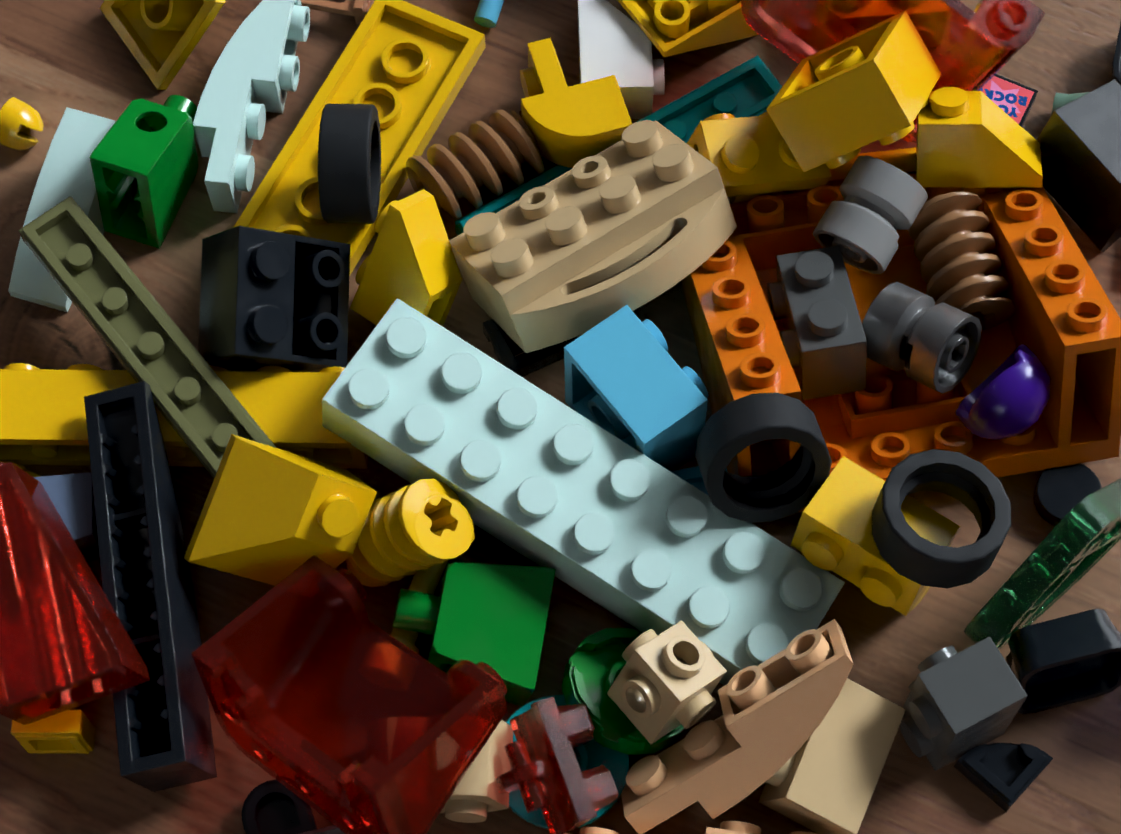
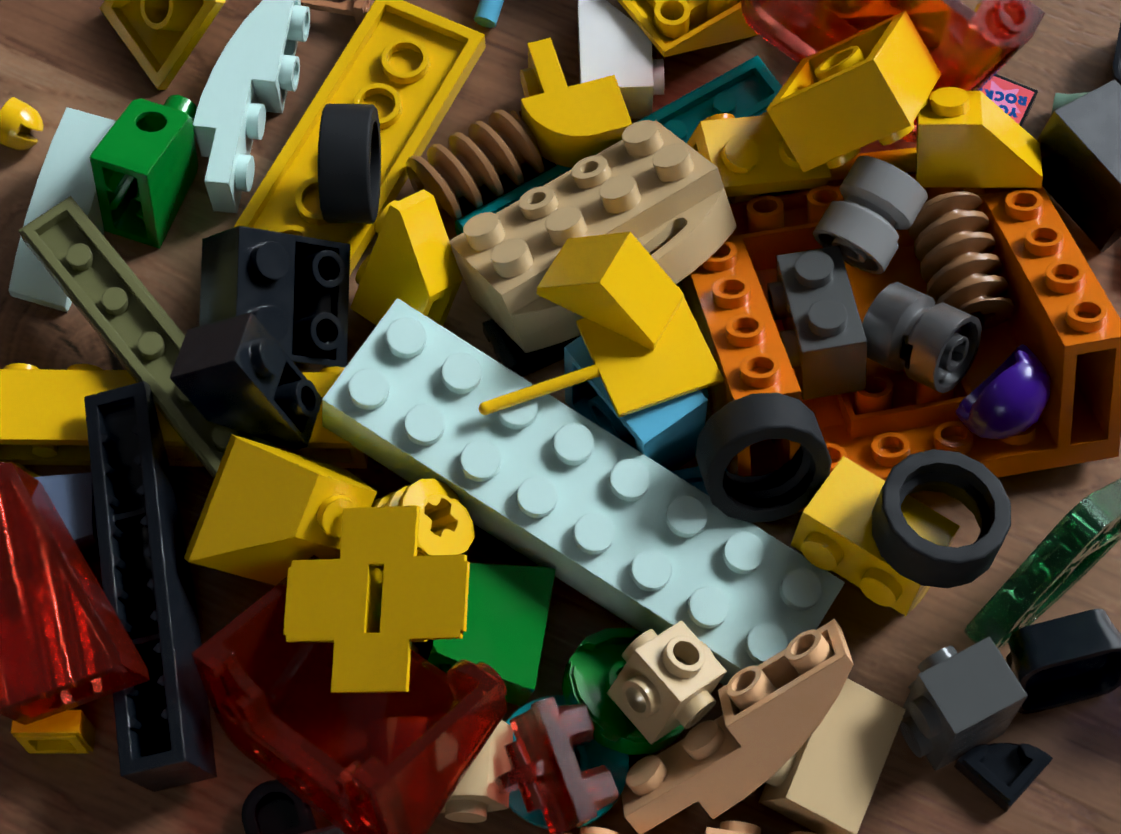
(246, 381): none -> black slope
(375, 611): none -> yellow piece
(614, 285): none -> yellow slope
(631, 372): none -> yellow piece
(1062, 489): black tile -> none

